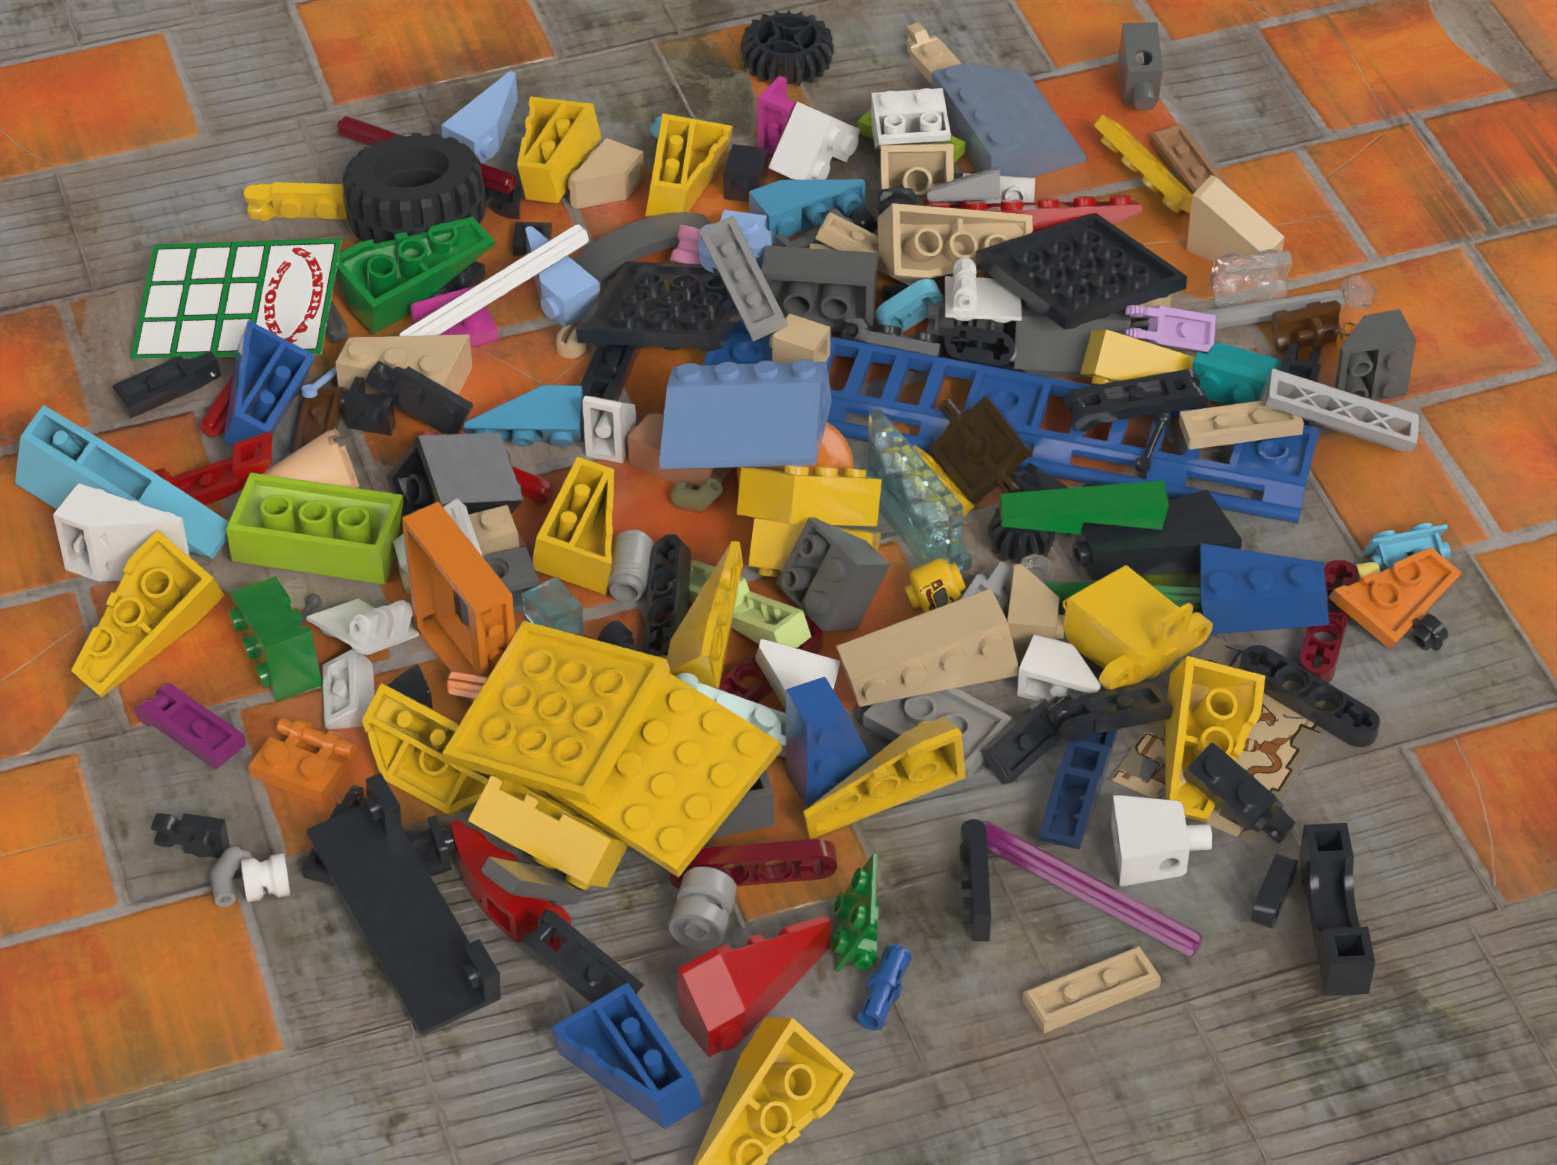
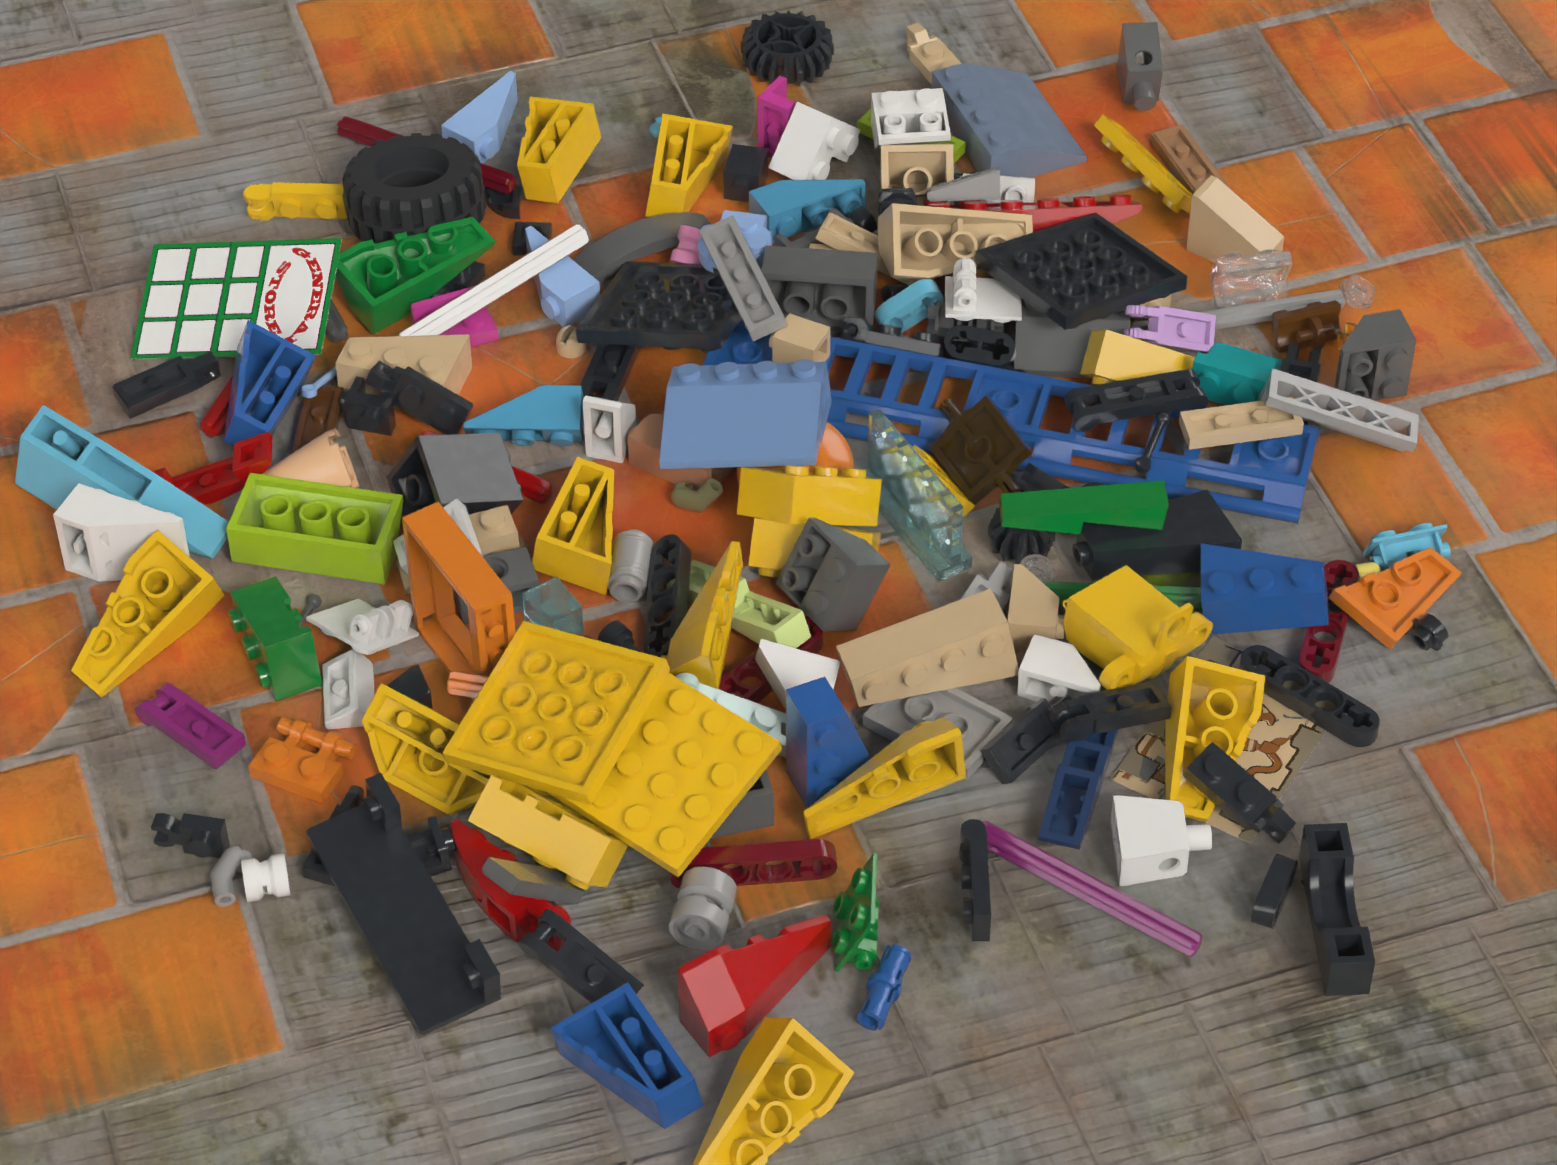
(606, 175): tan slope -> none
(935, 585): yellow head -> none
(1091, 989): tan tile -> none

